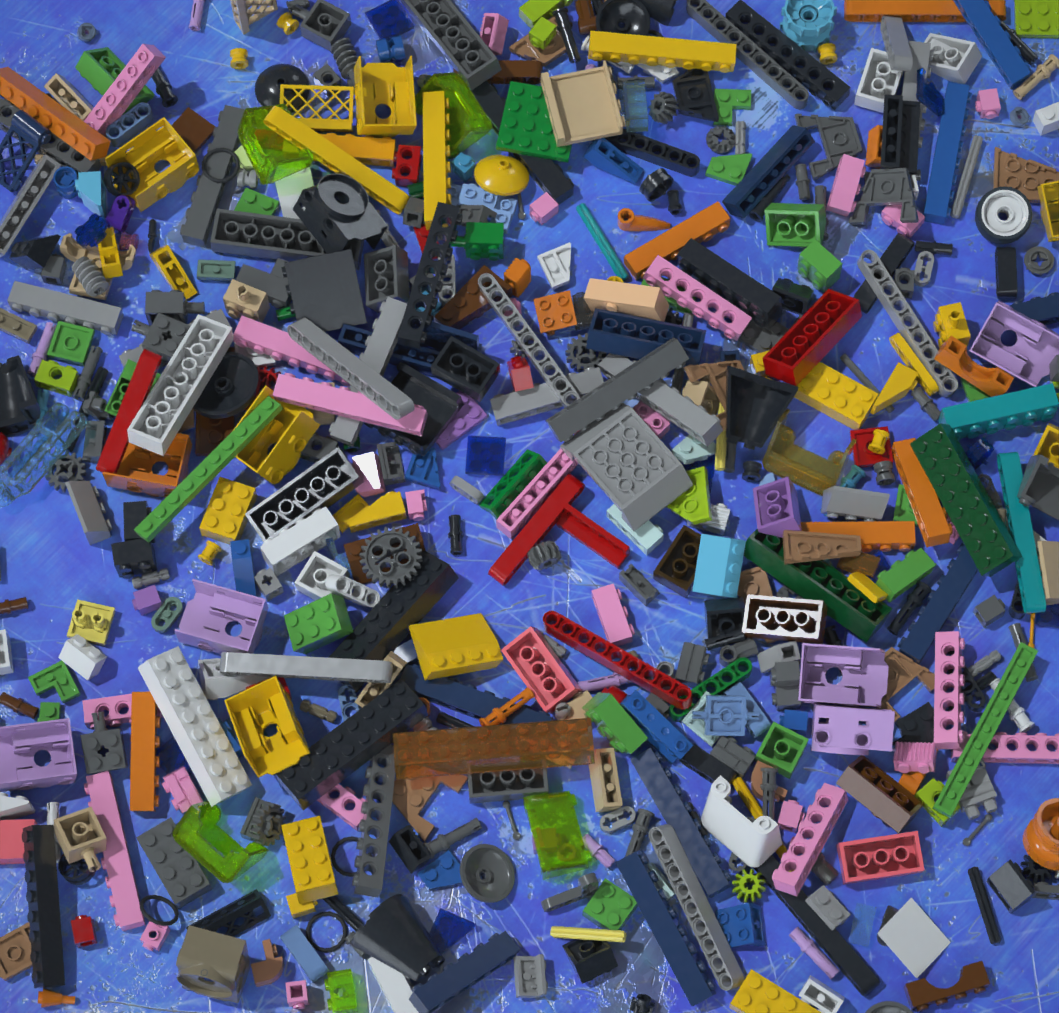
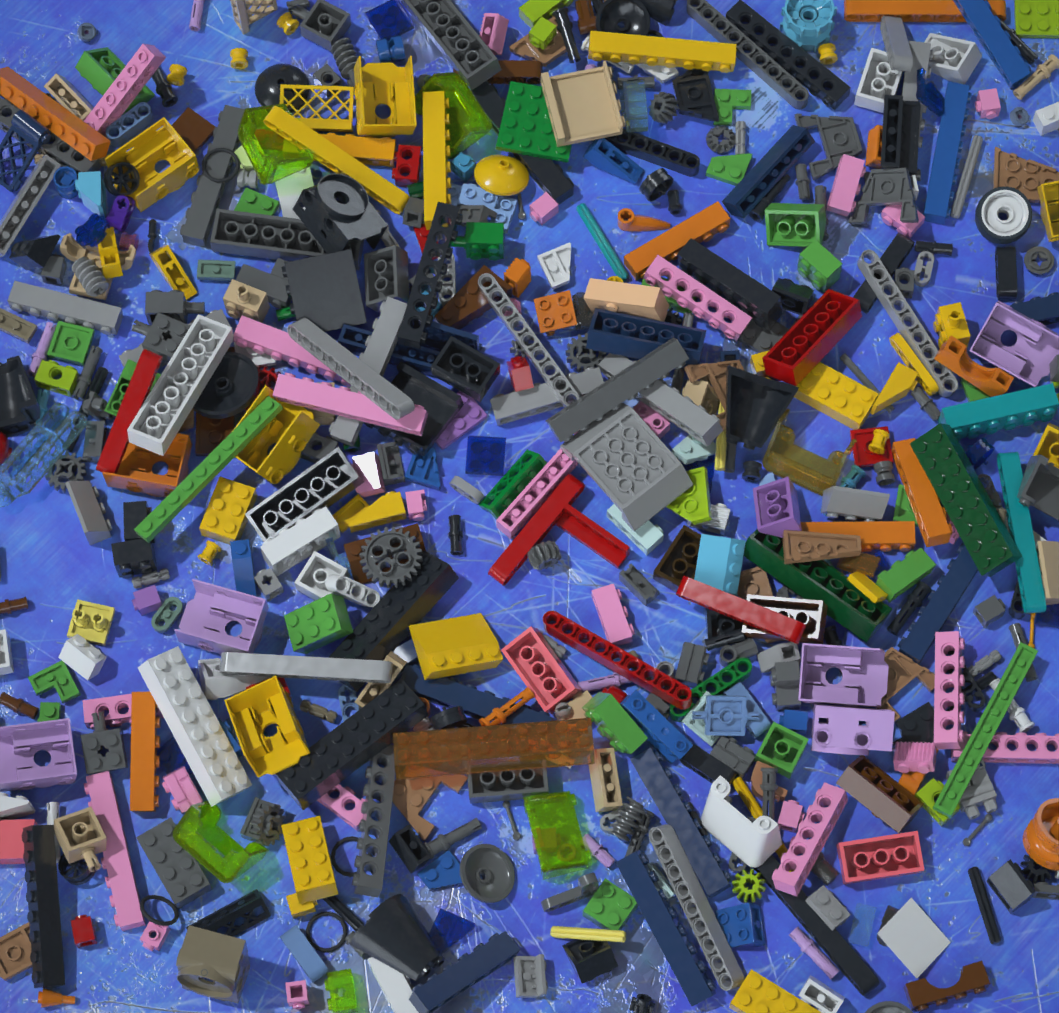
(176, 75): none -> yellow wheel
(270, 969): nougat brick -> none
(449, 718): none -> black wheel
(627, 820): none -> dark grey piece
(741, 609): none -> beam

